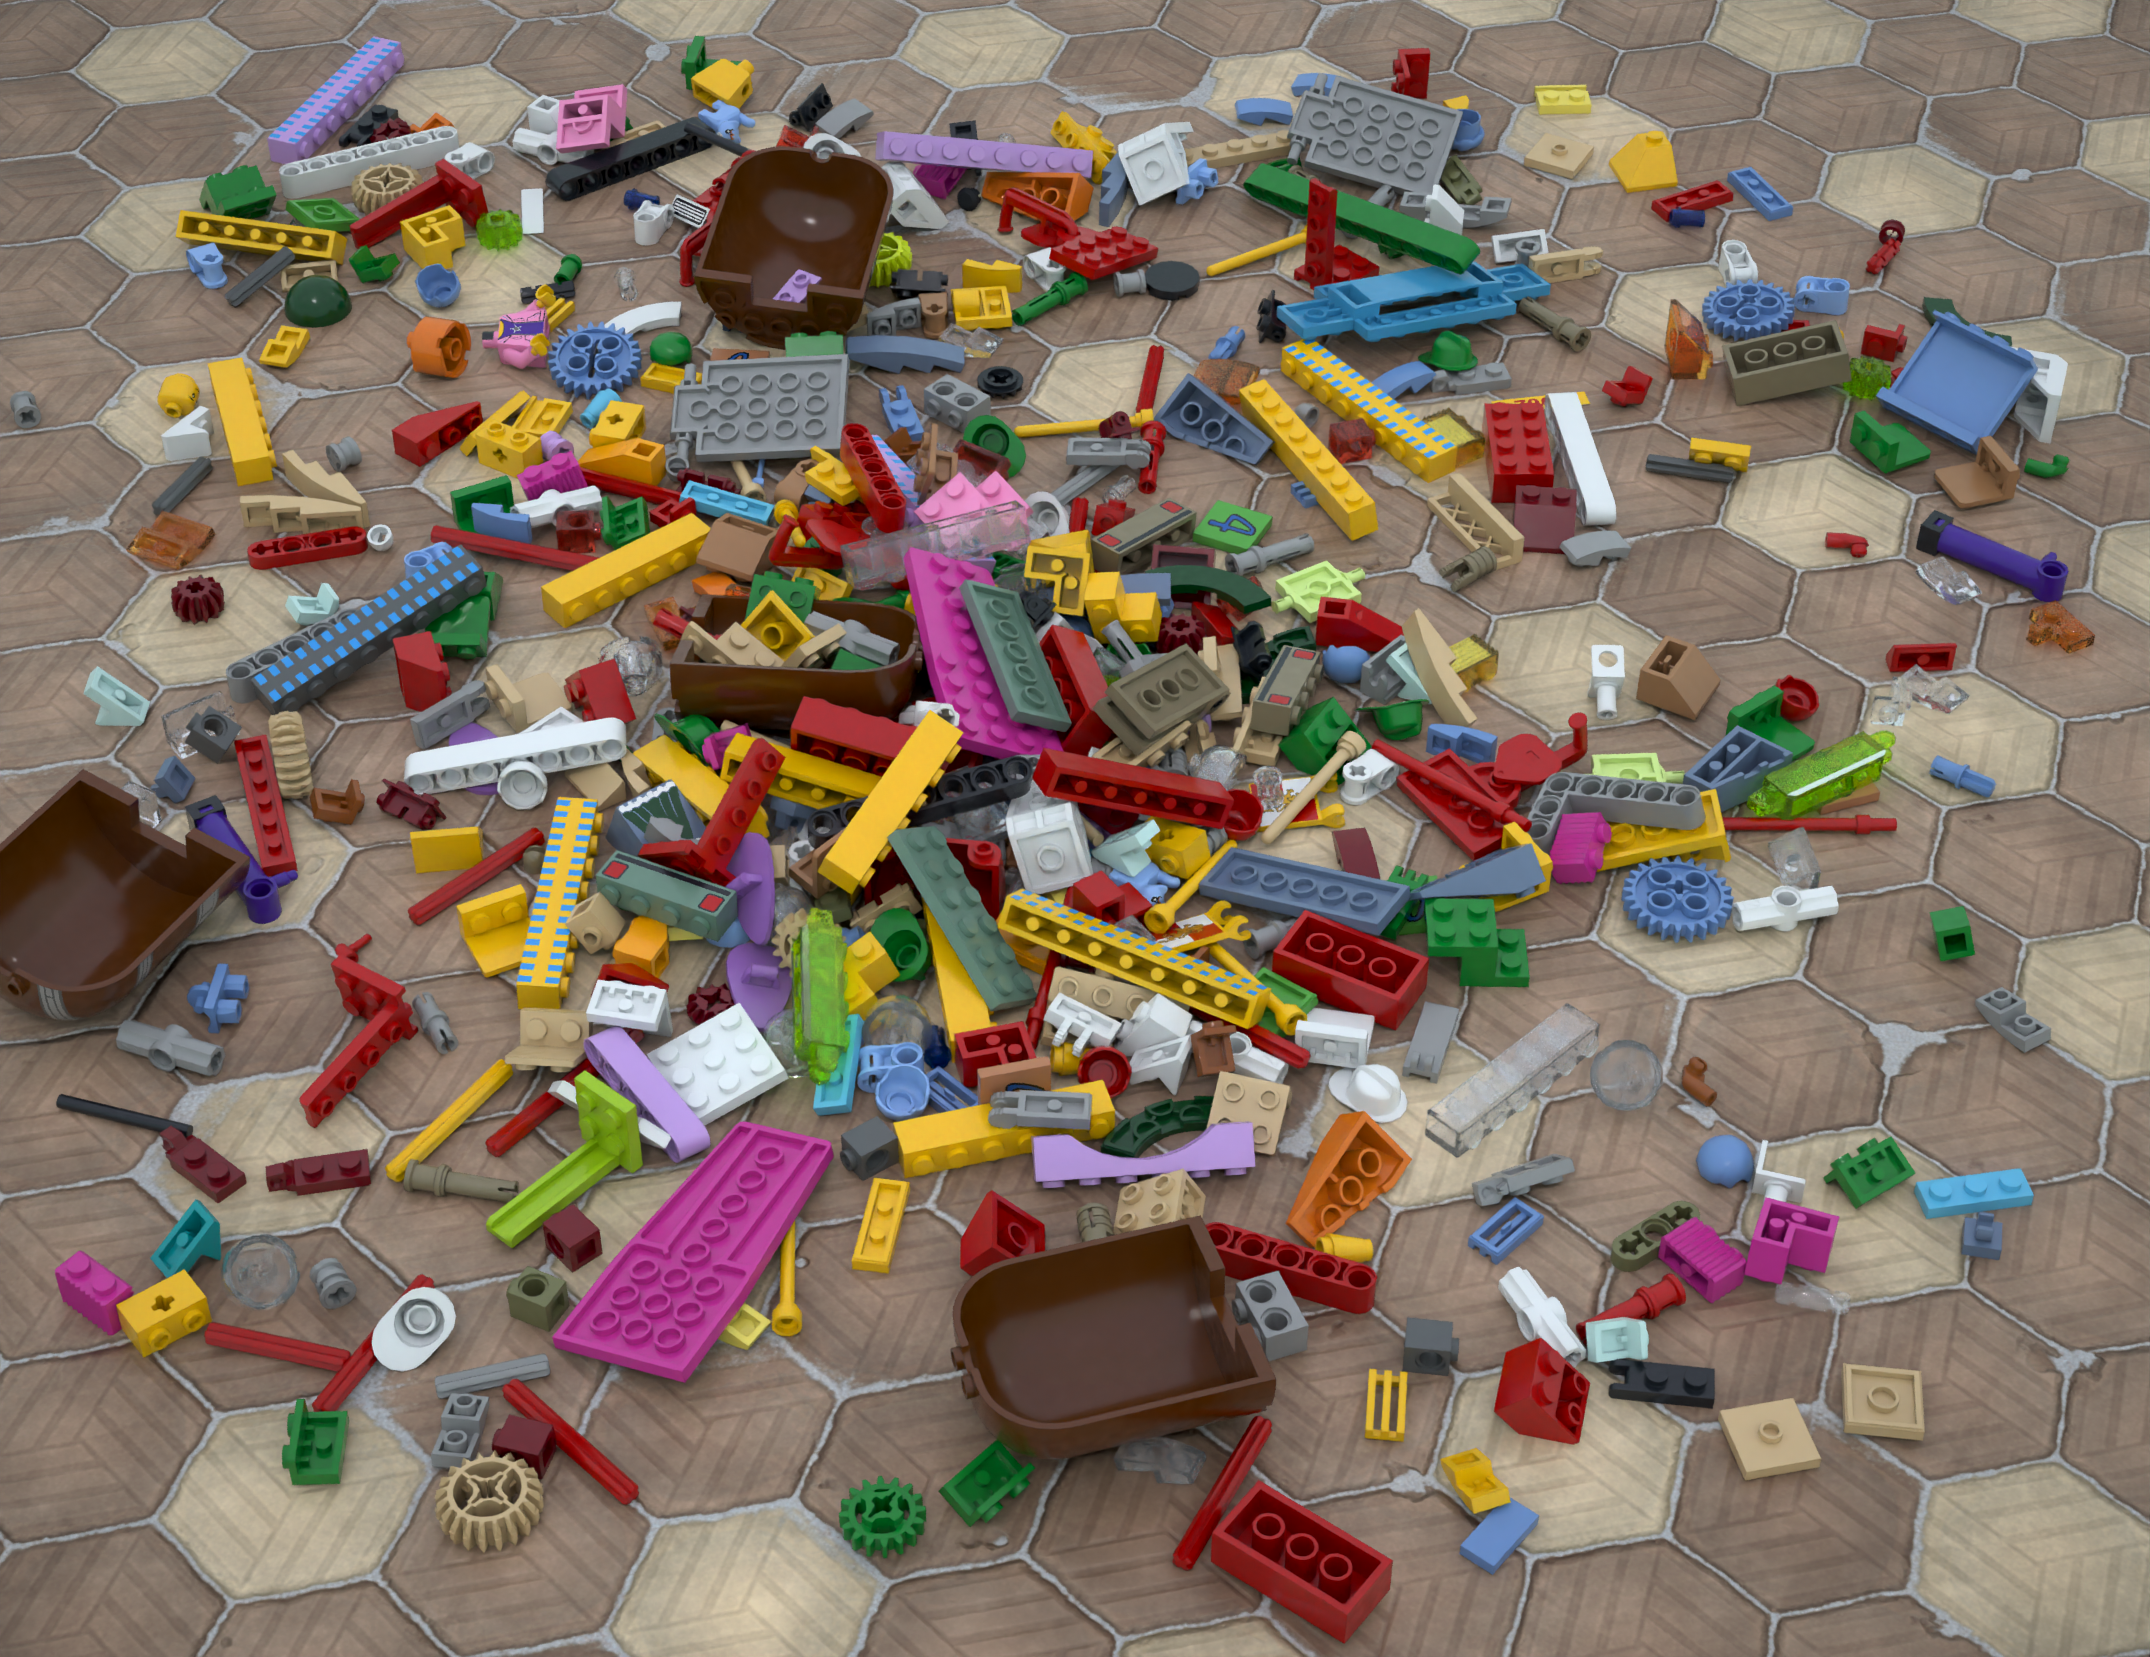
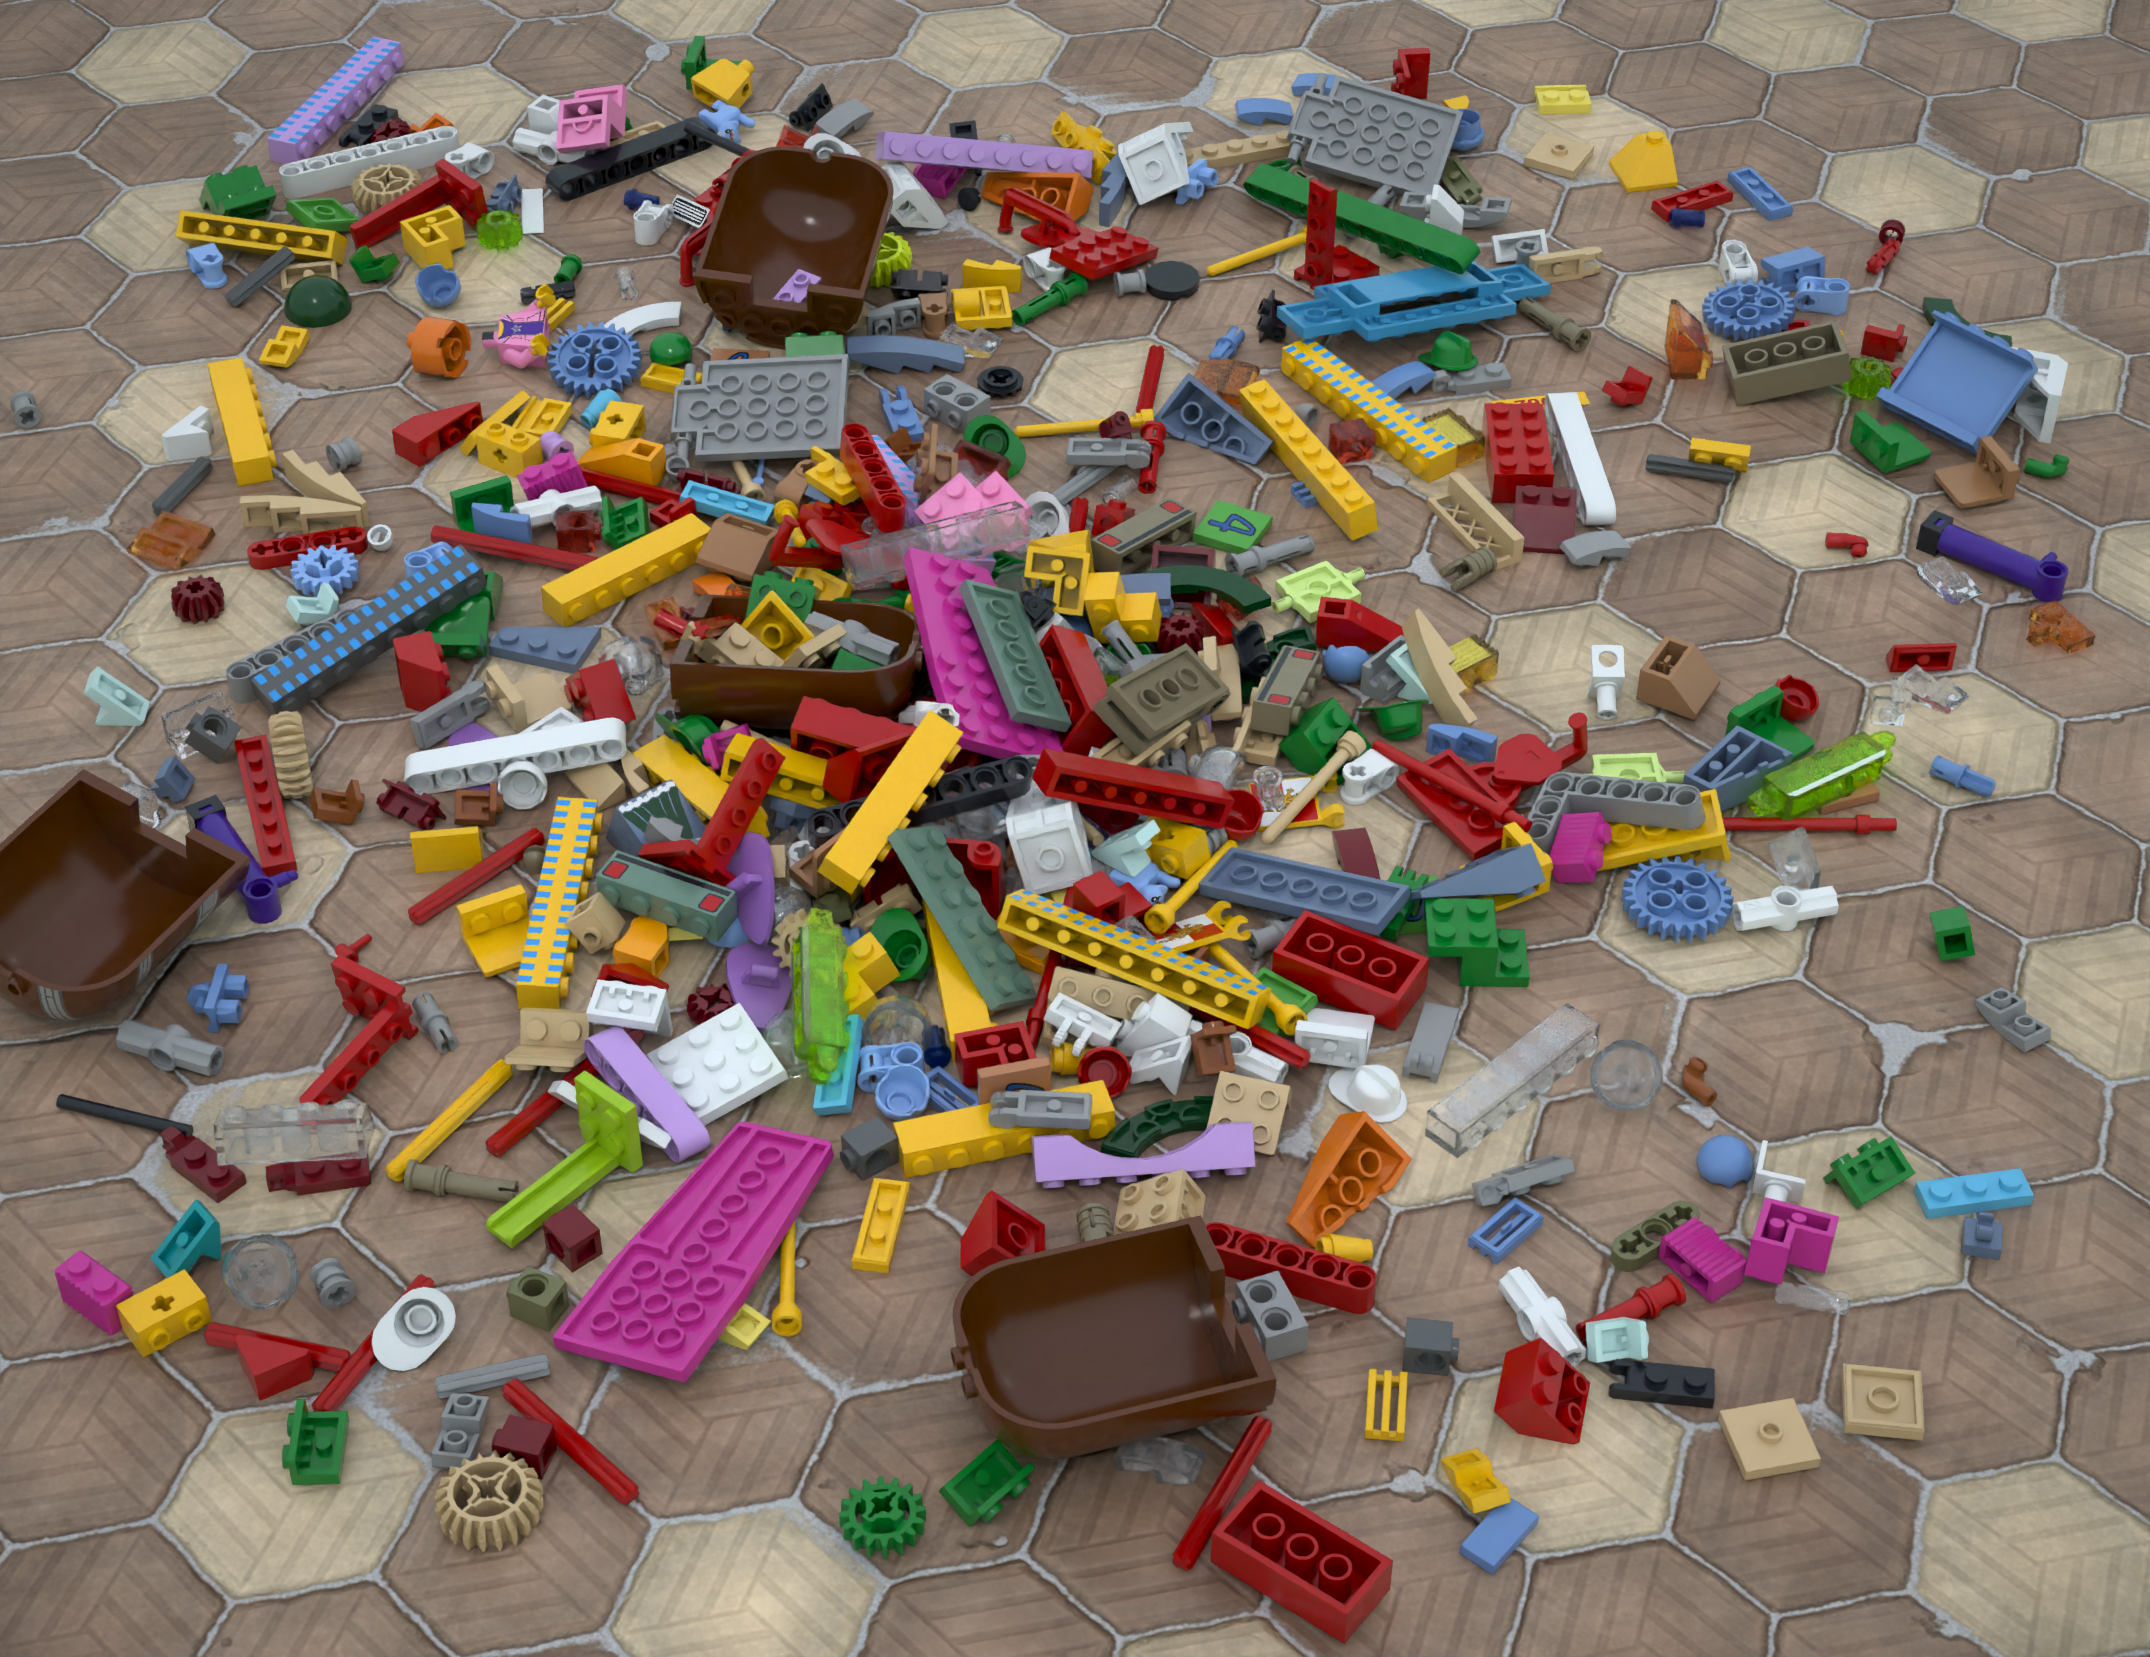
(178, 394): yellow head -> none
(273, 1365): none -> red slope
(293, 1133): none -> clear slope
(324, 566): none -> light blue gear
(477, 806): none -> dark orange bracket
(505, 195): none -> sand blue hinge
(546, 647): none -> sand blue wing
(714, 626): none -> red axle
(859, 770): none -> red slope
(1790, 266): none -> medium blue hinge

